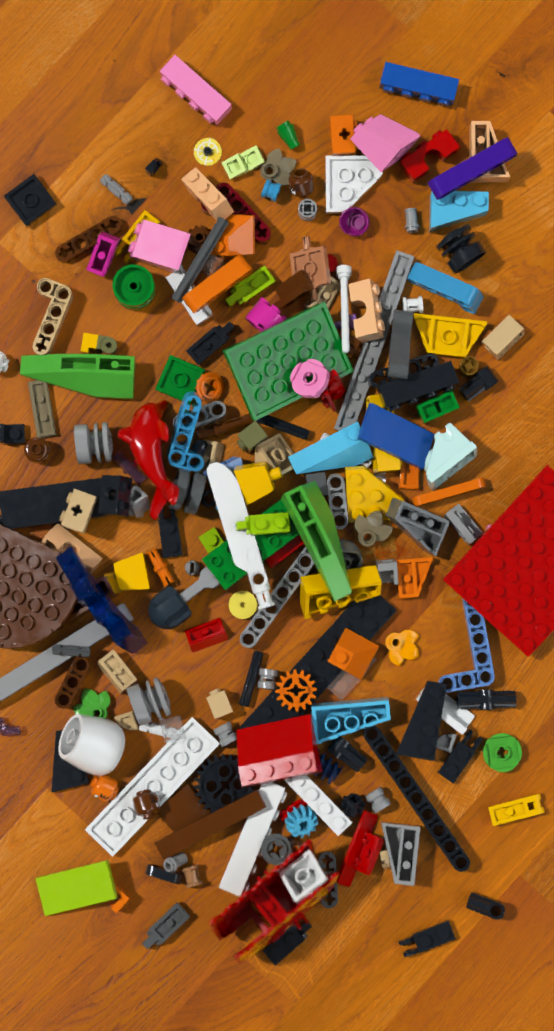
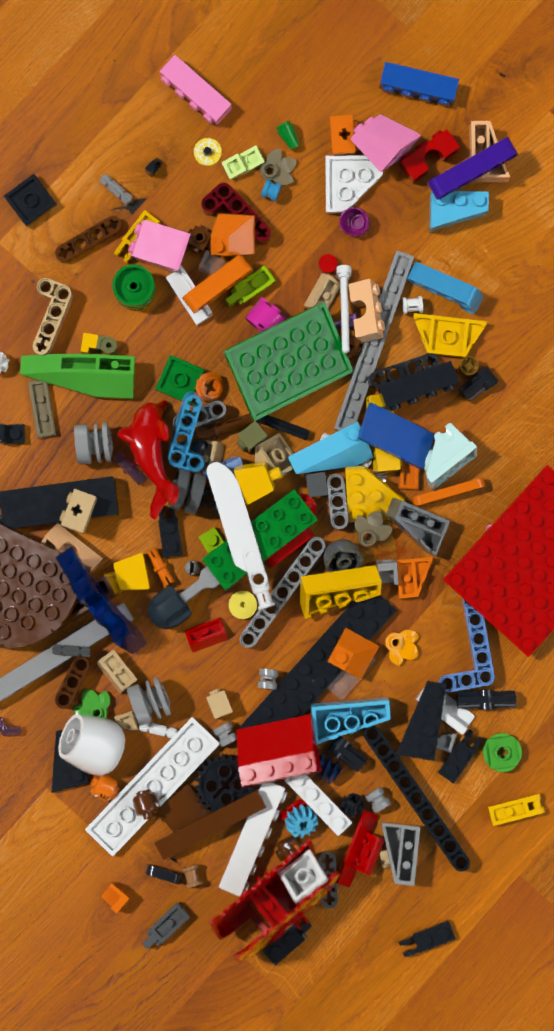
(36, 450): reddish brown head -> none
(76, 887): lime tile -> none
(103, 254): dark pink brick -> none
(115, 495): black brick -> none
(138, 502): light grey piece -> none
(172, 729): clear panel -> none
(172, 863): light grey pin -> none
(200, 259): dark grey axle -> none
(207, 193): light nougat arch -> none
(210, 343): black hinge -> none
(251, 678): black axle -> none
(264, 524): lime hinge -> none
(268, 844): dark grey gear -> none
(293, 289): reddish brown panel -> none
(295, 681): orange gear -> none
(301, 183): reddish brown head -> none
(307, 213): light grey wheel -> none
(314, 263): nougat plate -> none
(317, 385): bright pink plate -> none
(319, 533): bright green wedge -> none
(333, 391): red bracket -> none
(400, 344): dark grey beam -> none
(411, 220): light grey pin -> none
(437, 406): green brick -> none
(462, 250): black wheel -> none
(463, 524): light grey bracket -> none
(483, 905): black piece -> none
(503, 337): tan hinge -> none

